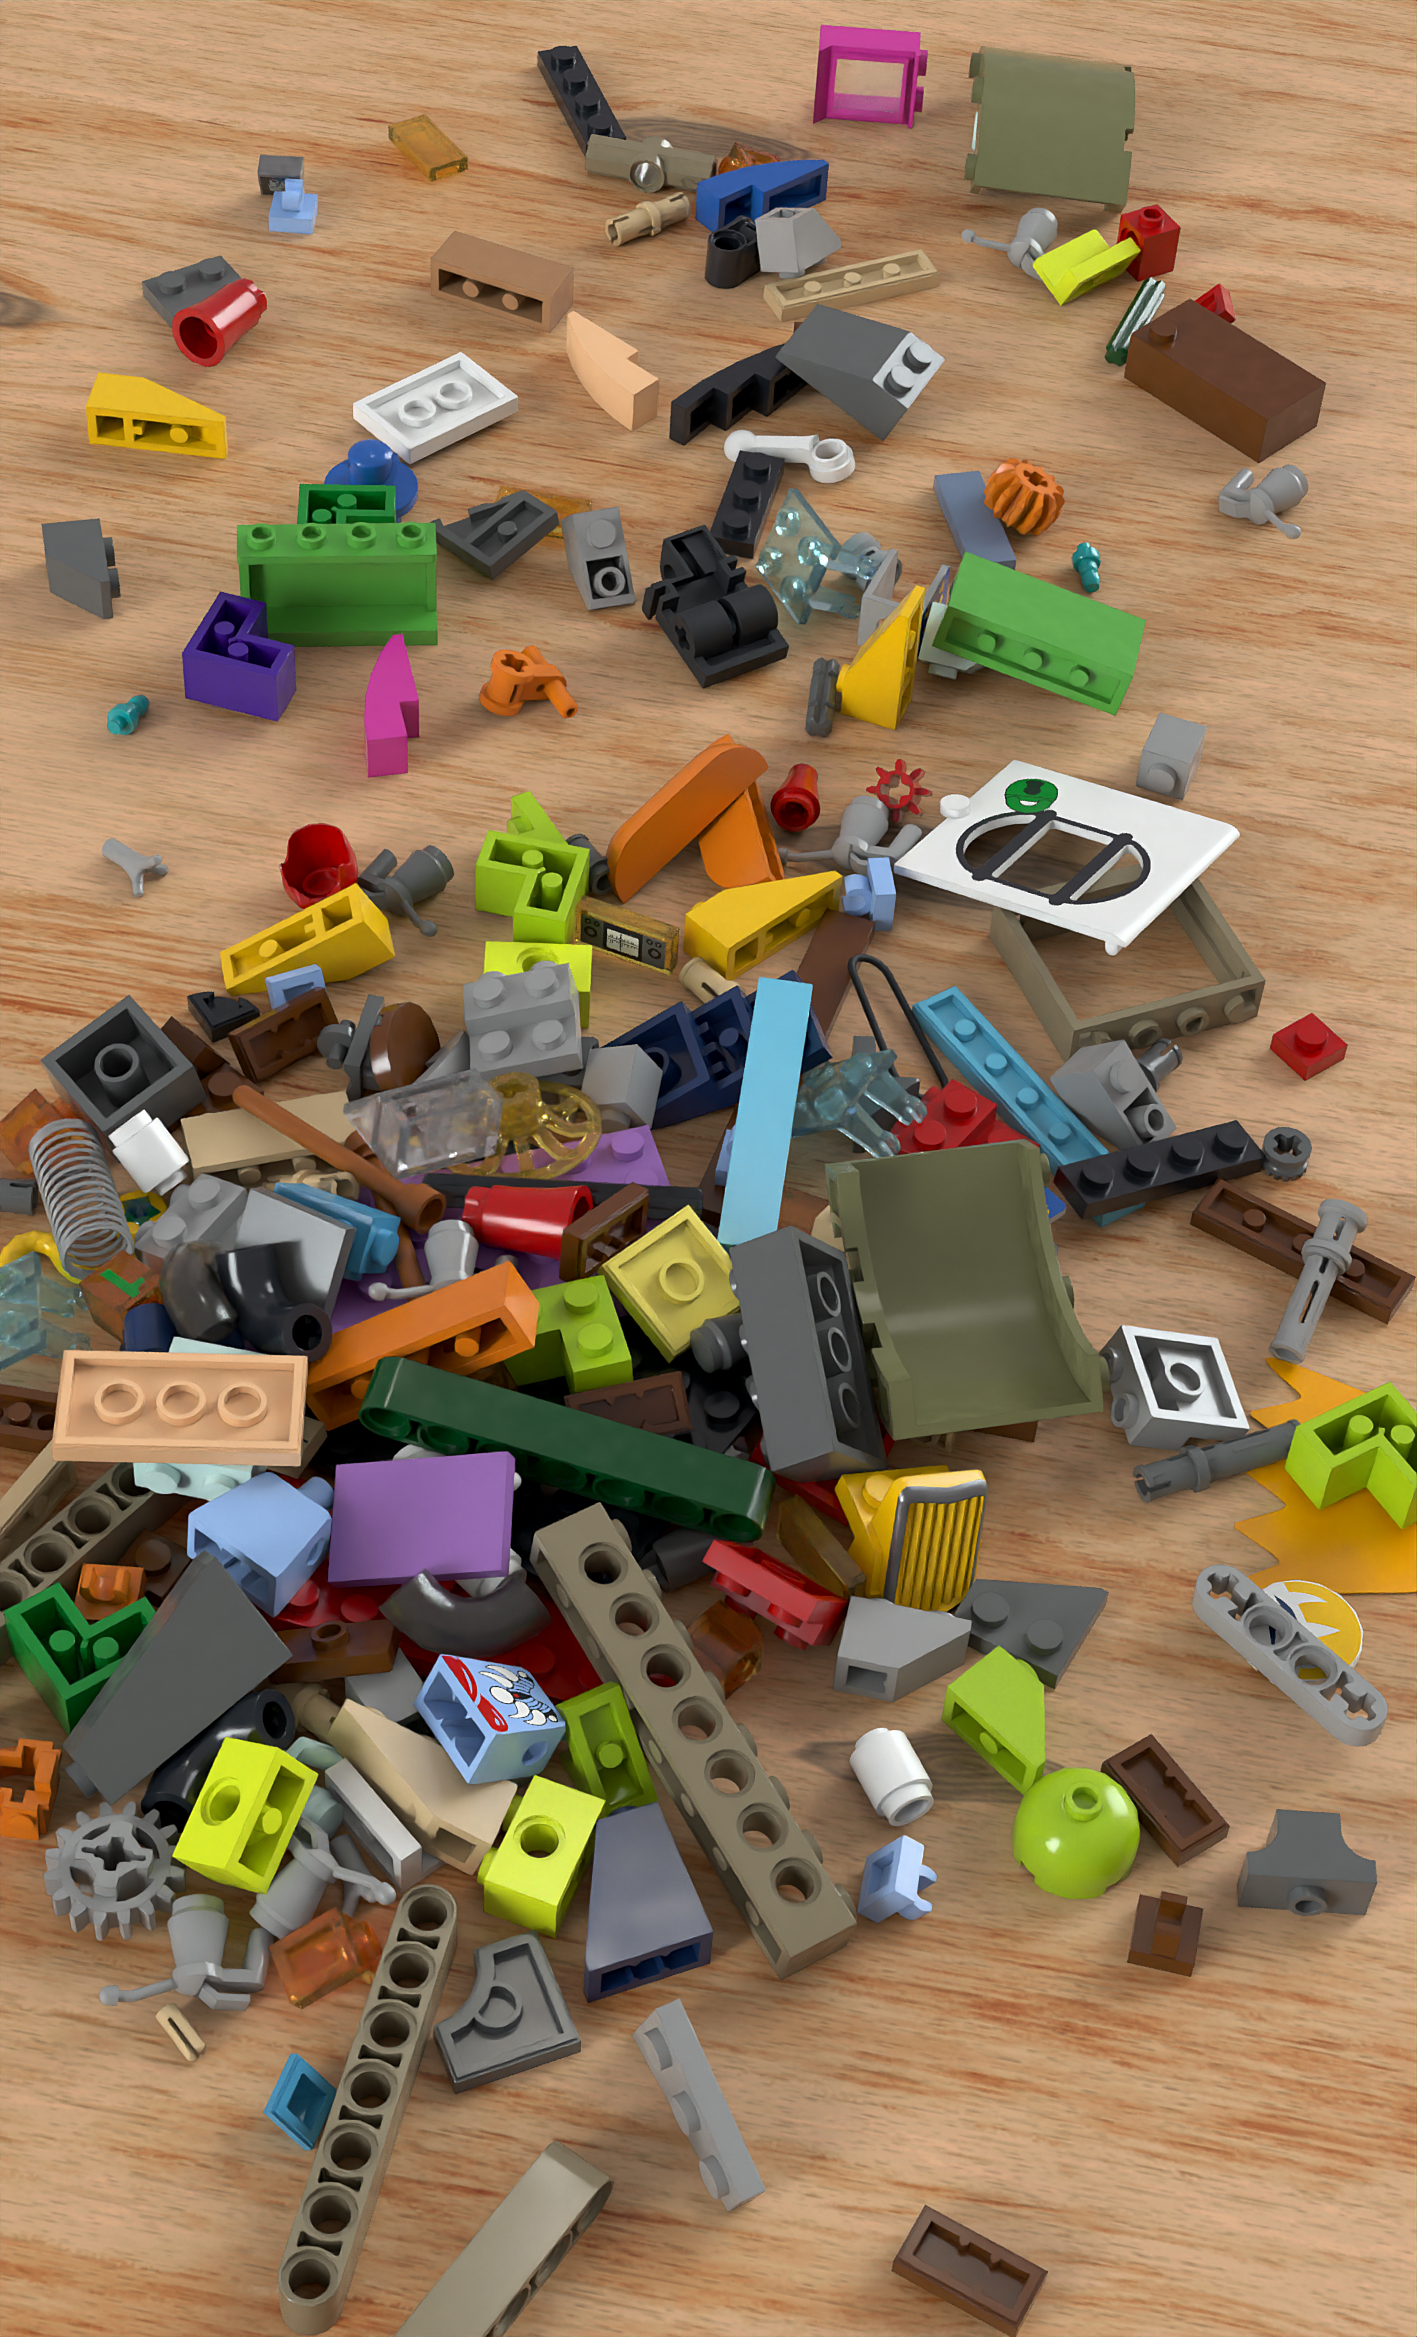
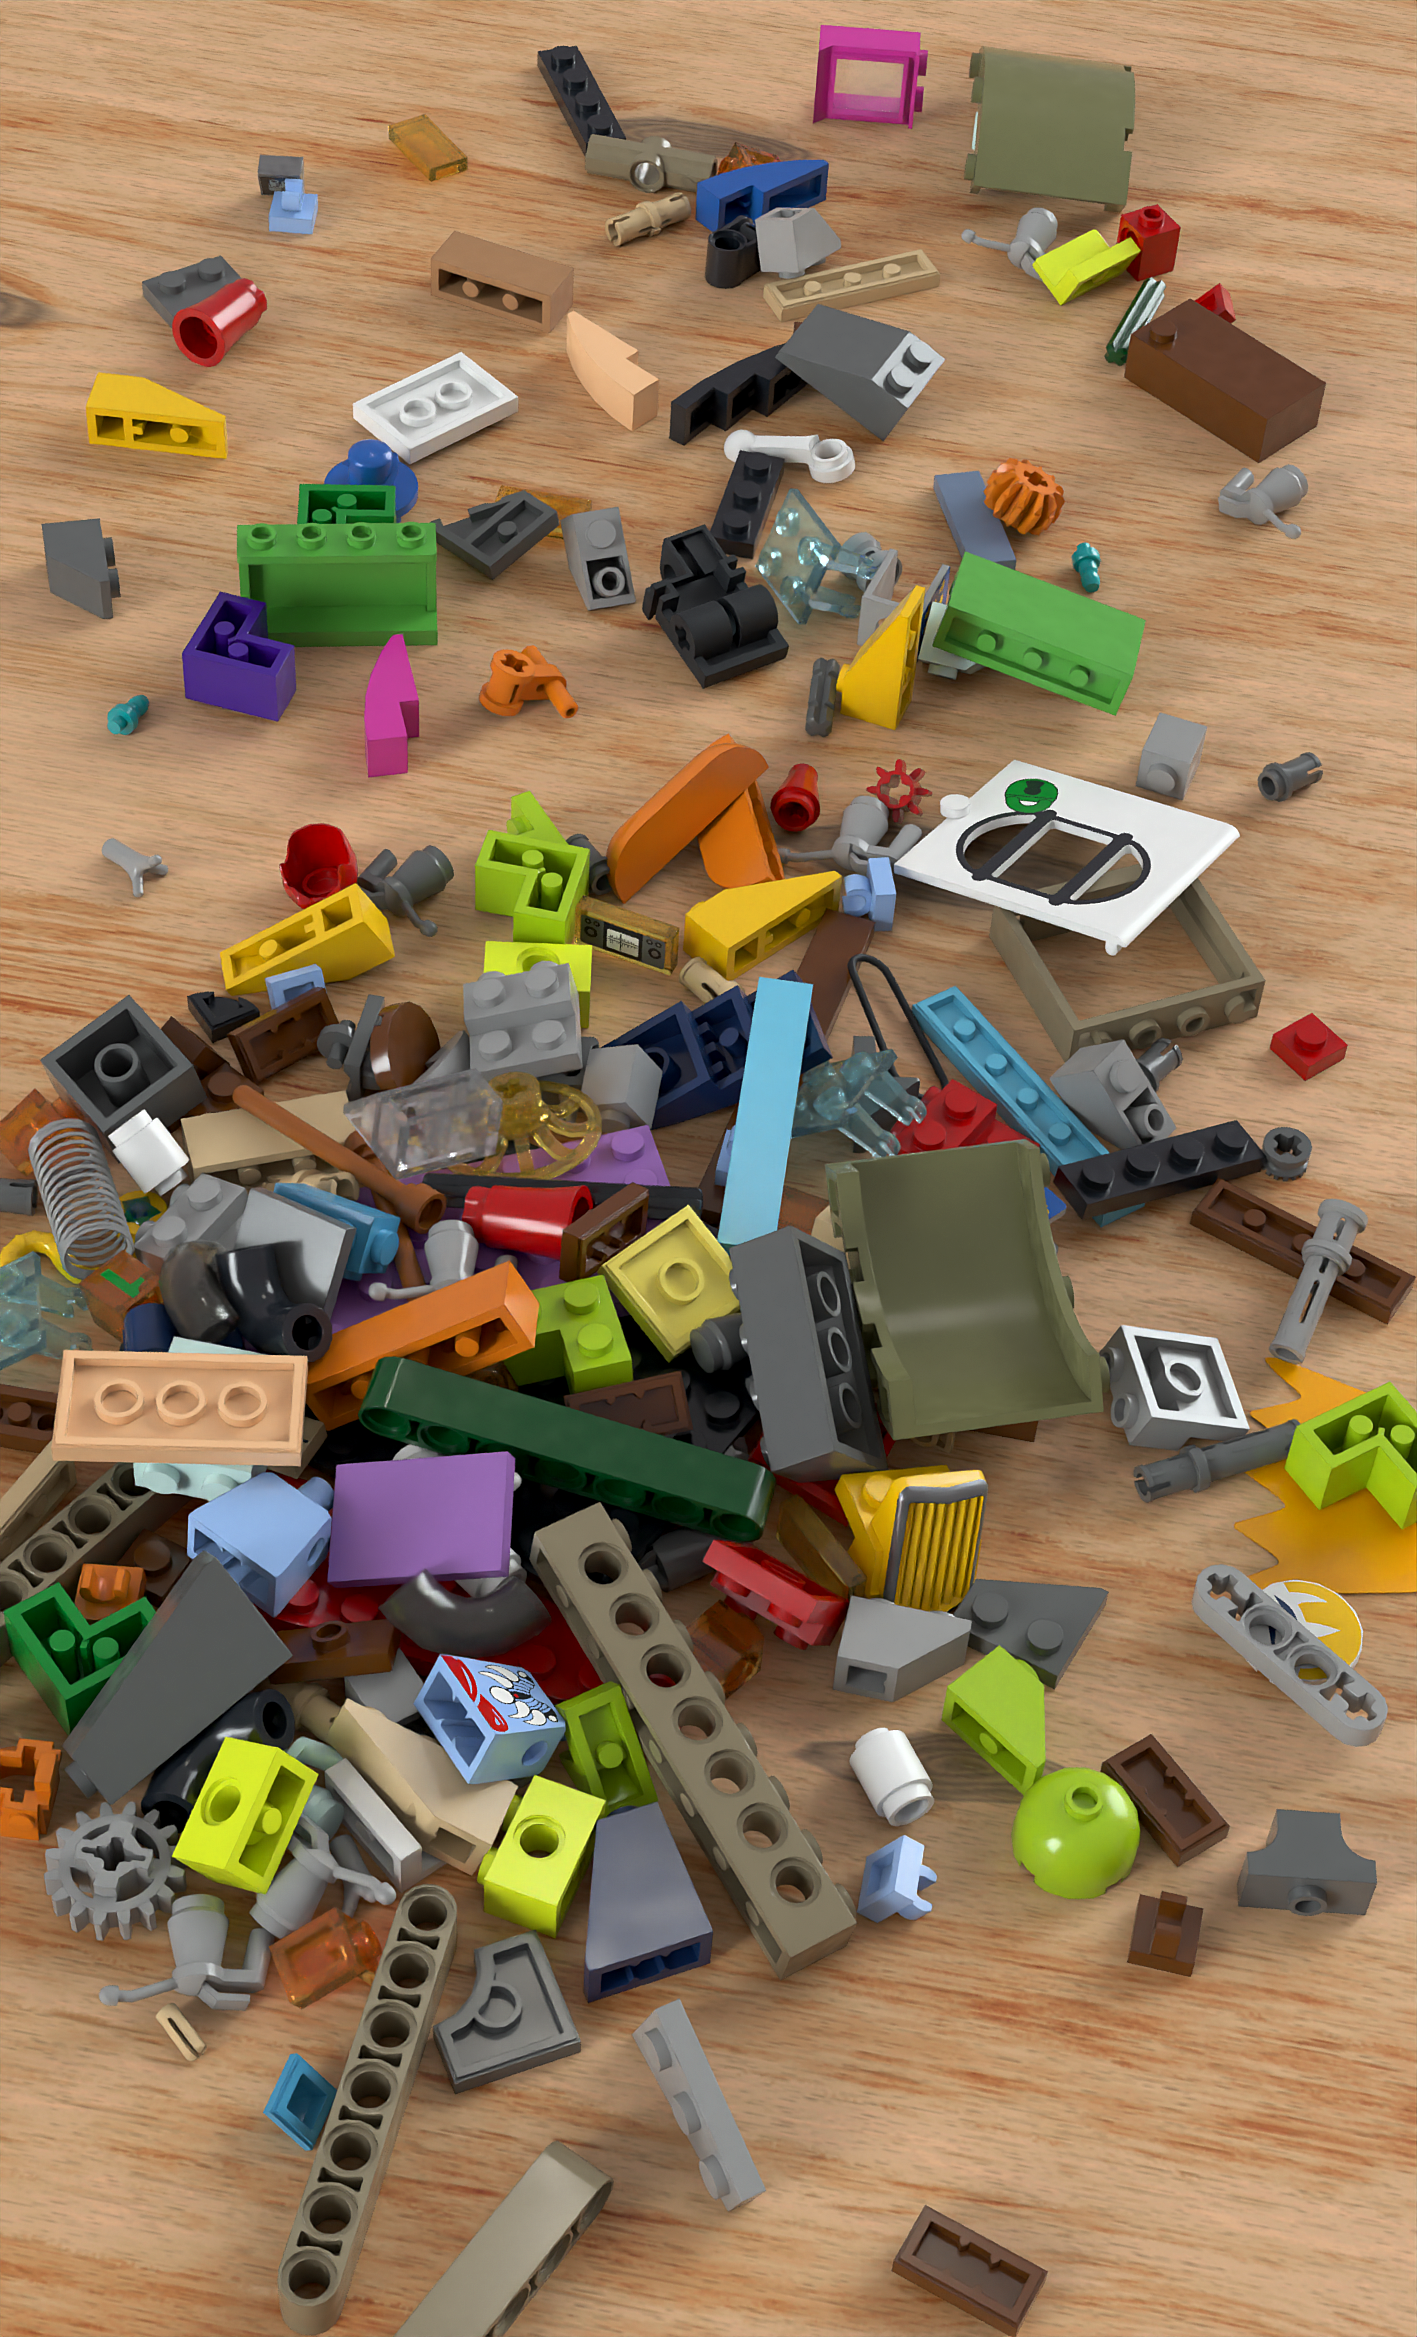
(1280, 780): none -> dark grey pin

